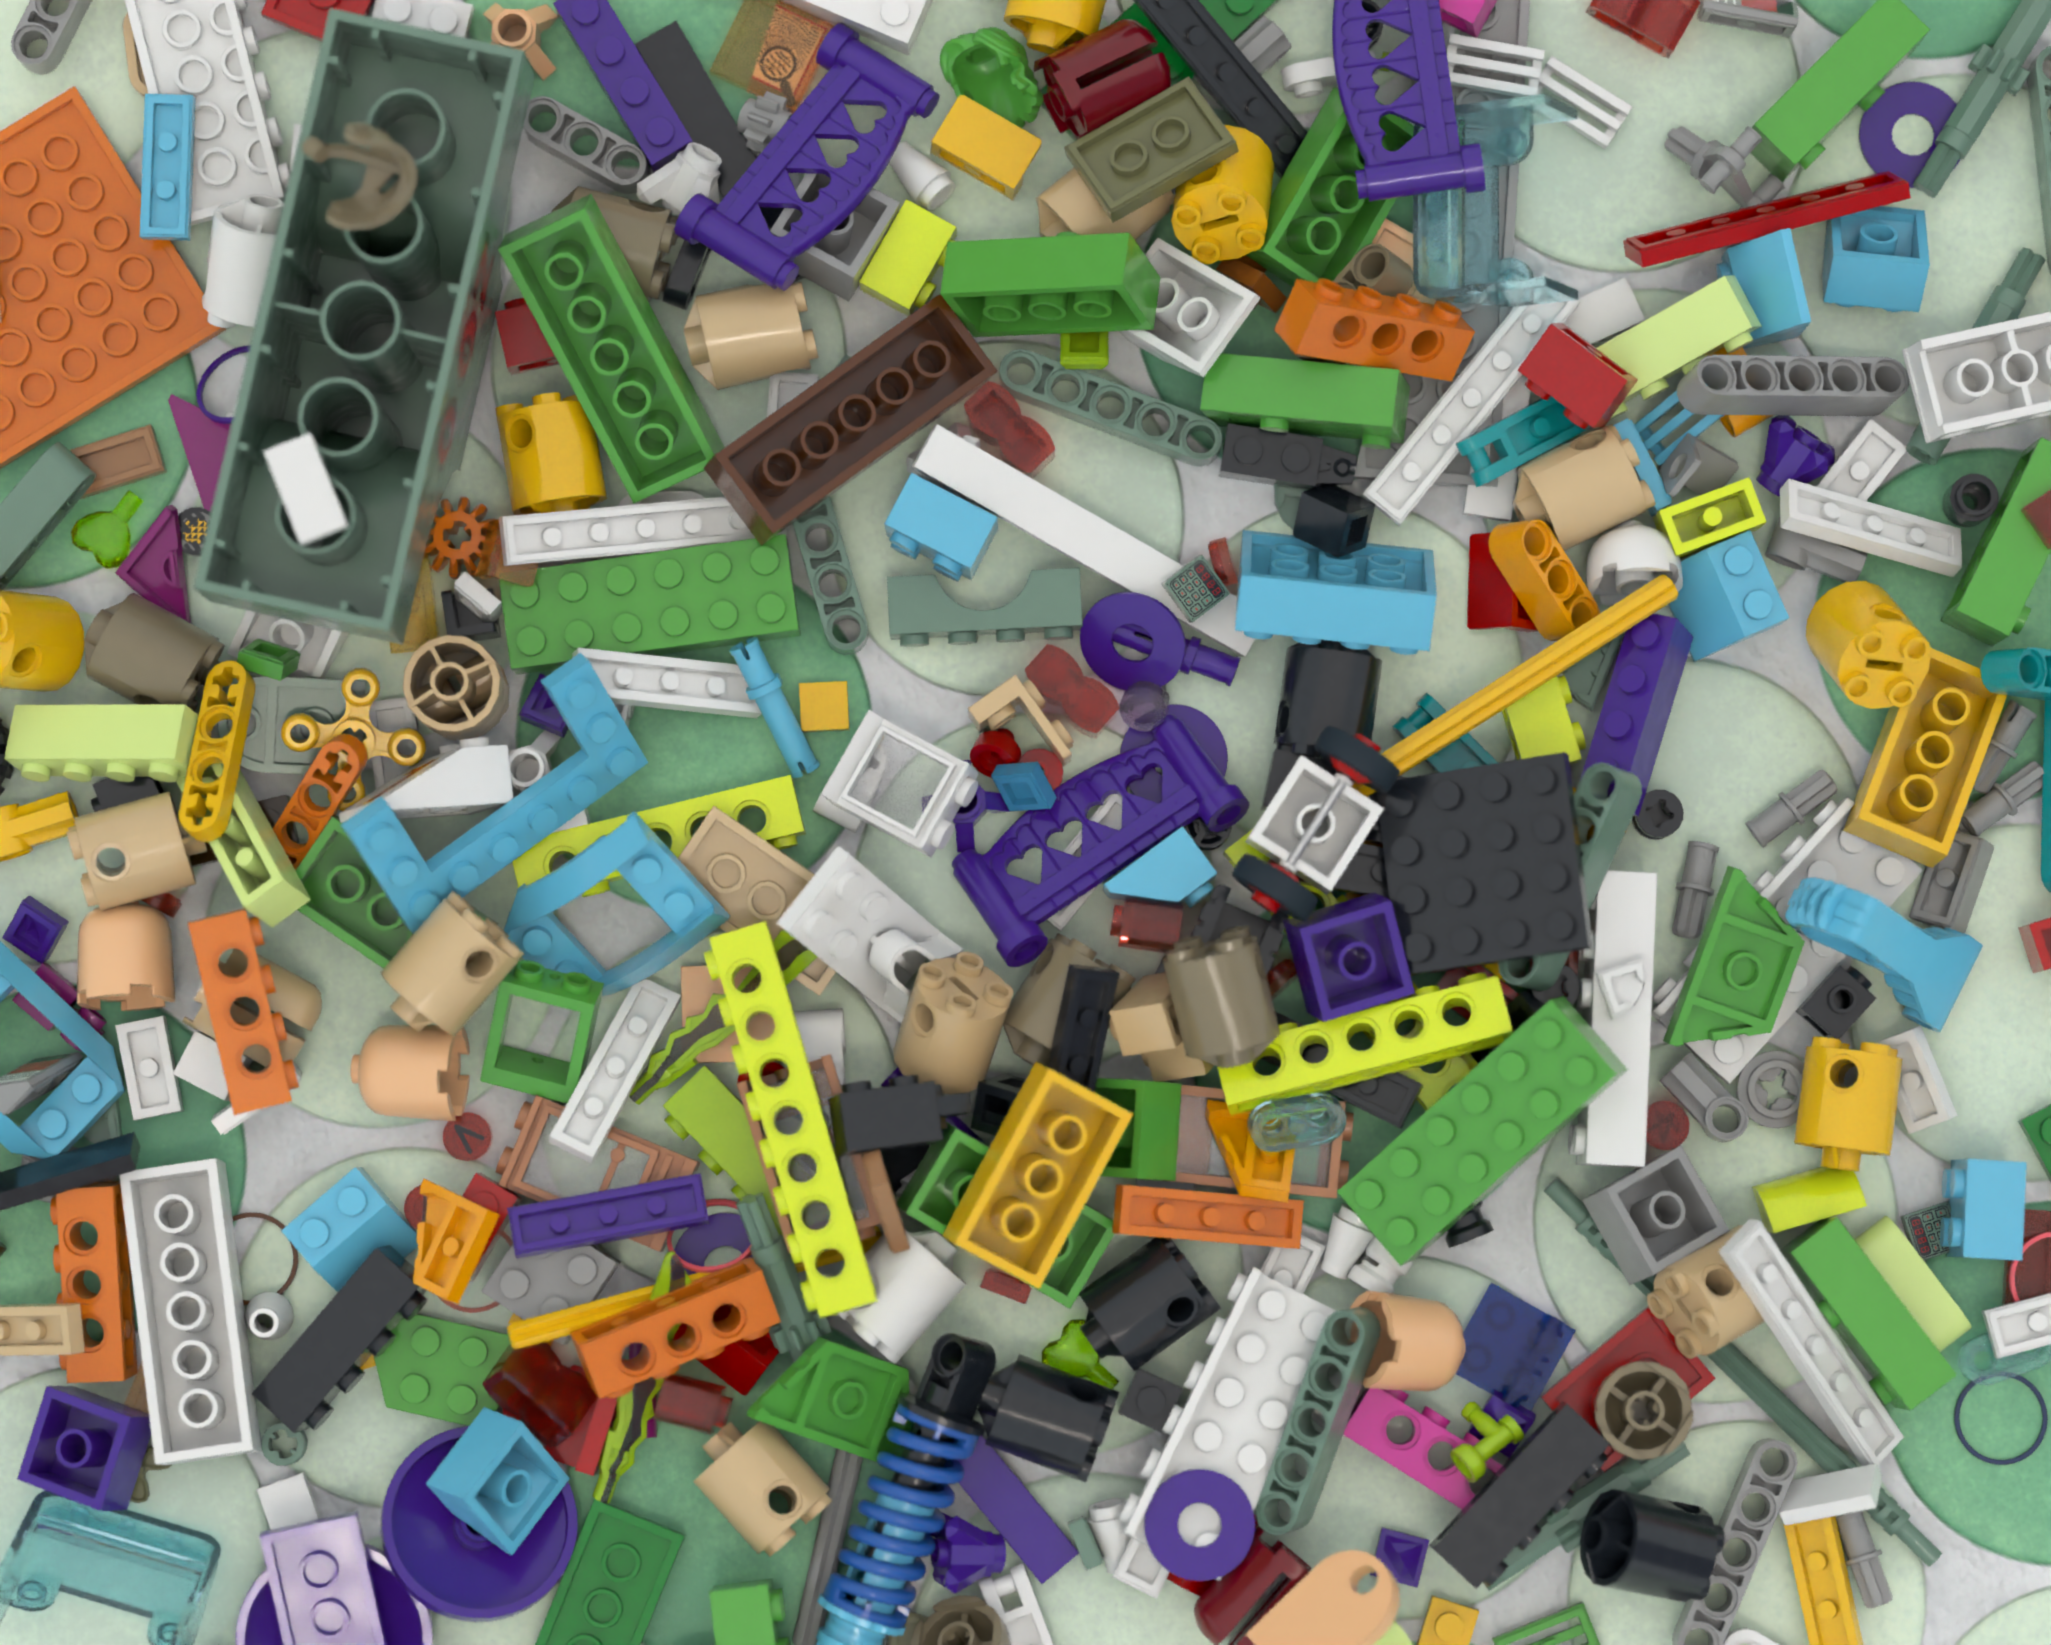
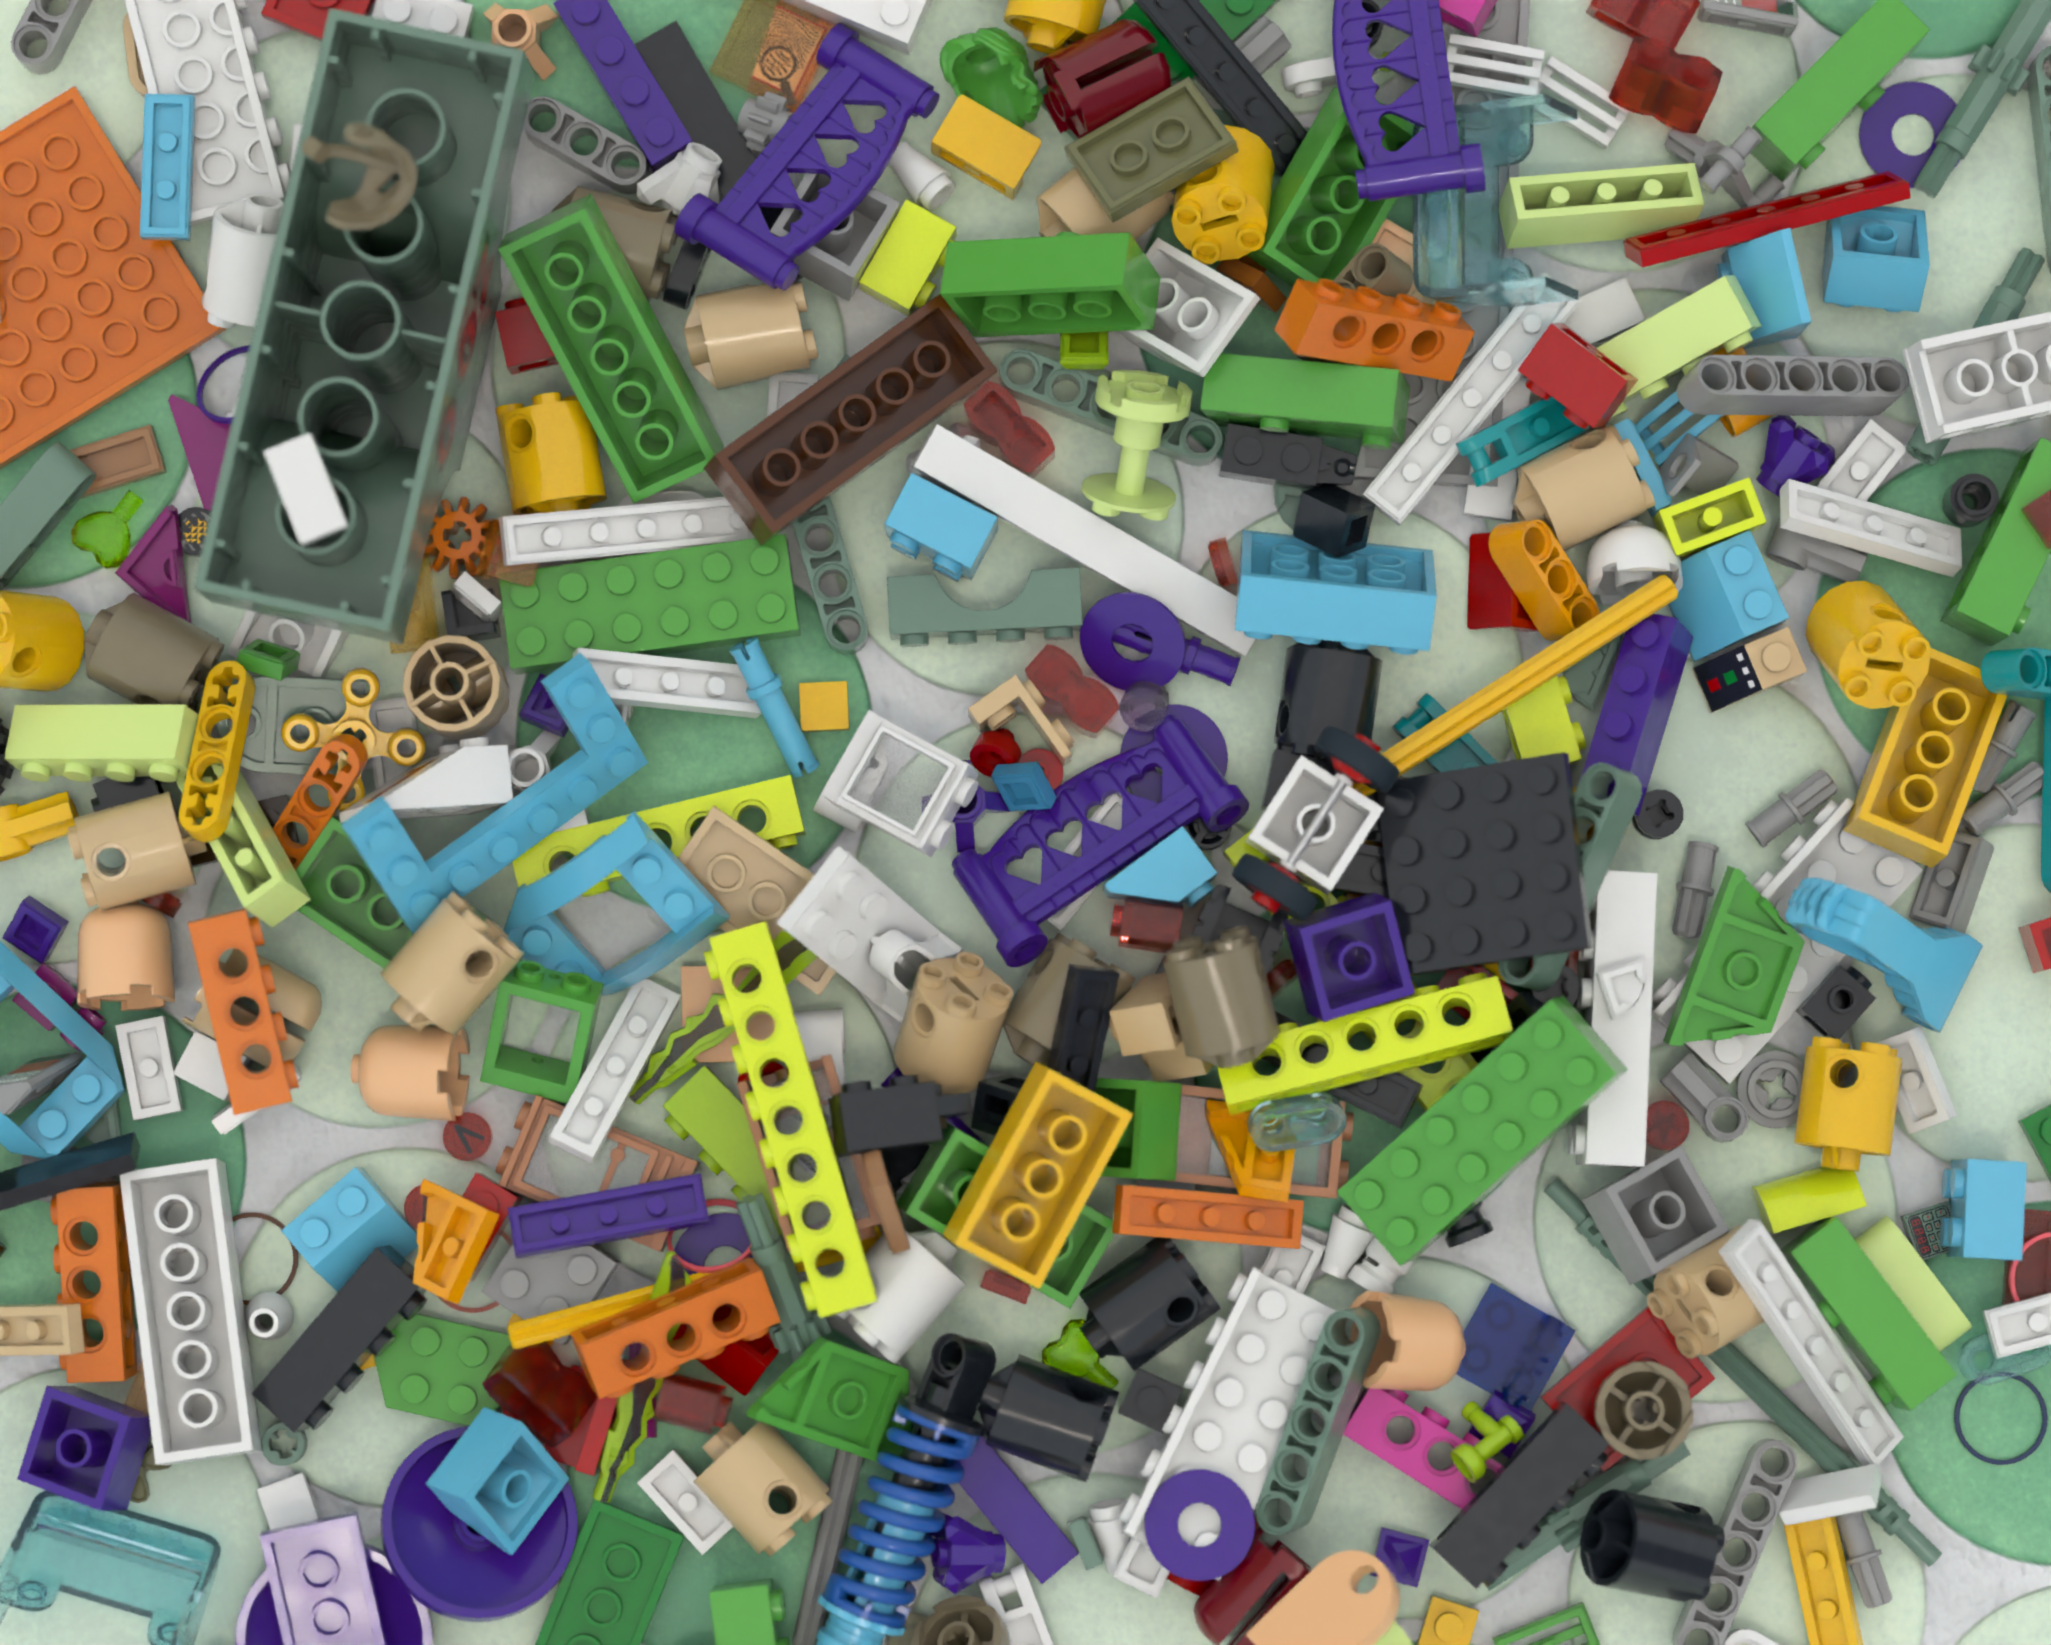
(680, 1499): none -> white plate
(1141, 408): none -> yellowish green piece
(1195, 588): tile -> none
(1598, 204): none -> yellowish green brick
(1665, 84): none -> clear red brick
(1750, 670): none -> slope

